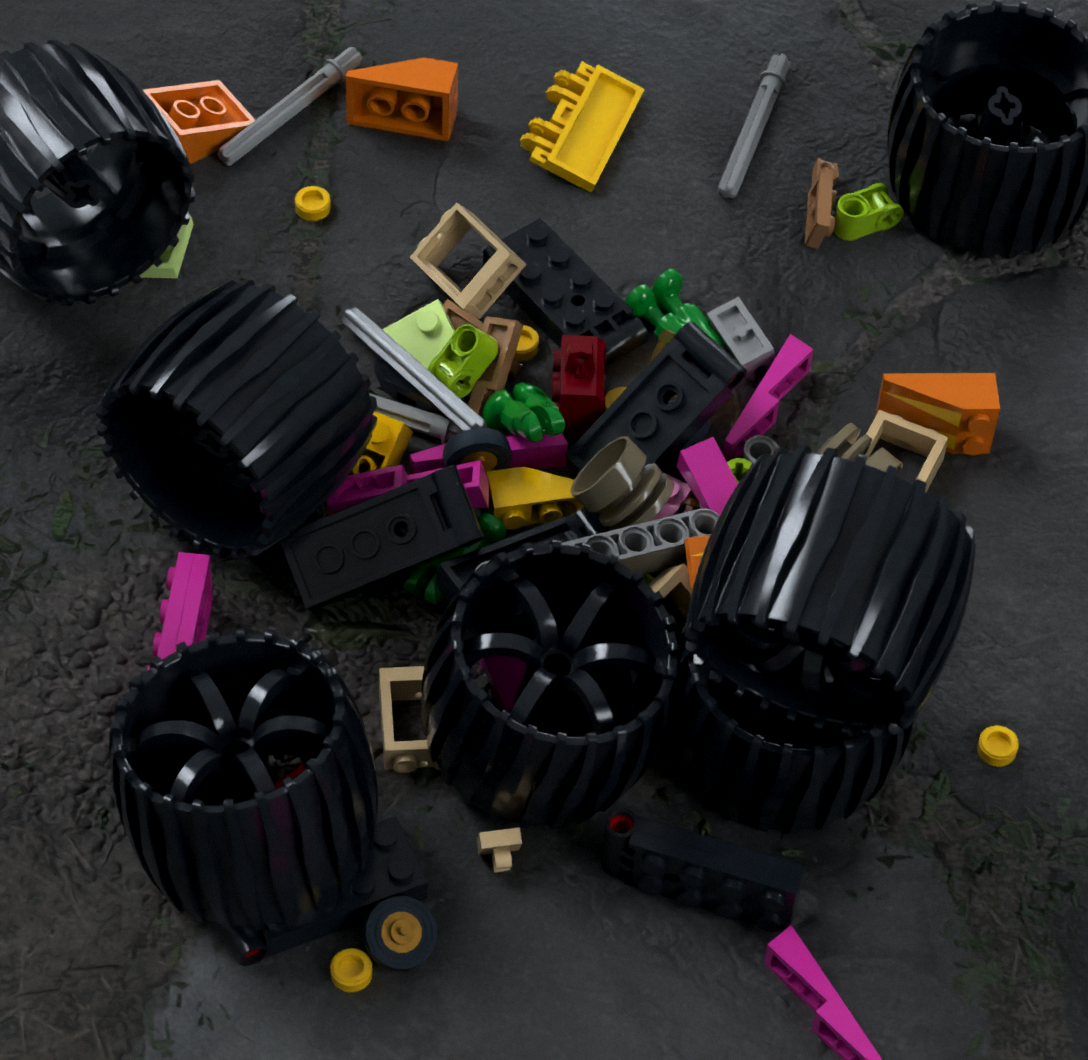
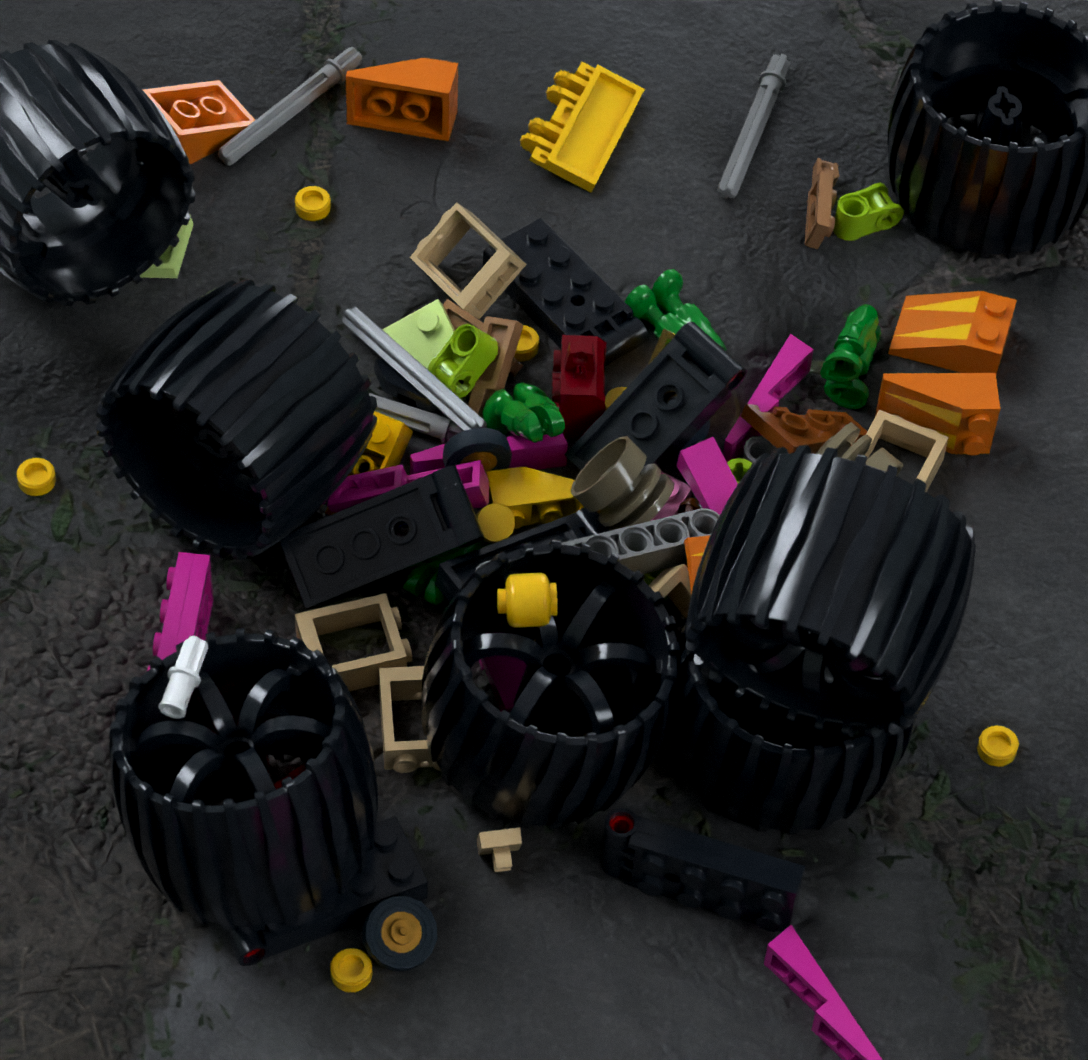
(36, 476): none -> yellow tile
(183, 677): none -> white axle
(364, 671): none -> tan window
(496, 522): none -> yellow tile
(527, 600): none -> yellow head
(742, 336): light grey hinge -> none
(792, 430): none -> dark orange wing
(852, 358): none -> green piece
(954, 330): none -> orange slope

